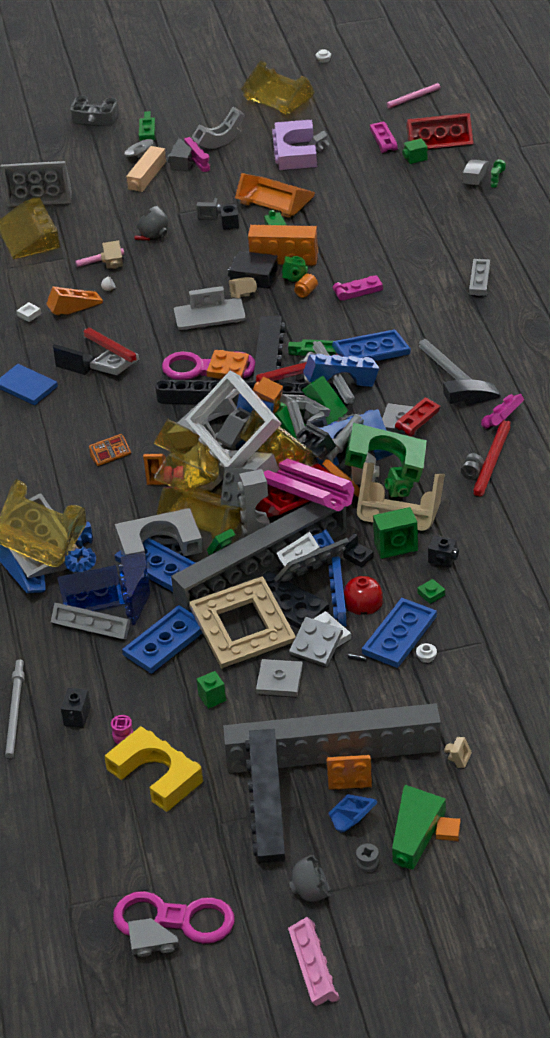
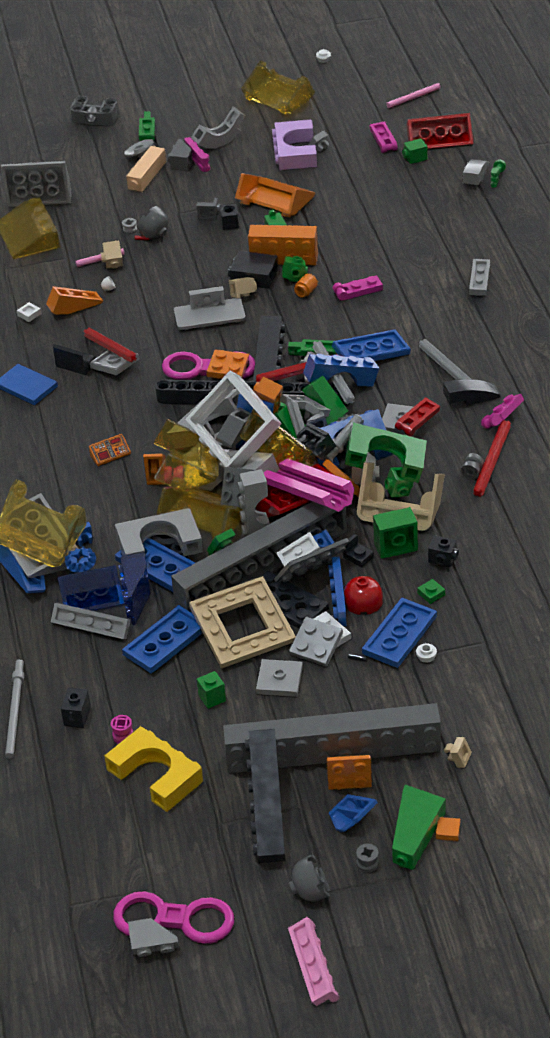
(129, 225): none -> light grey bush

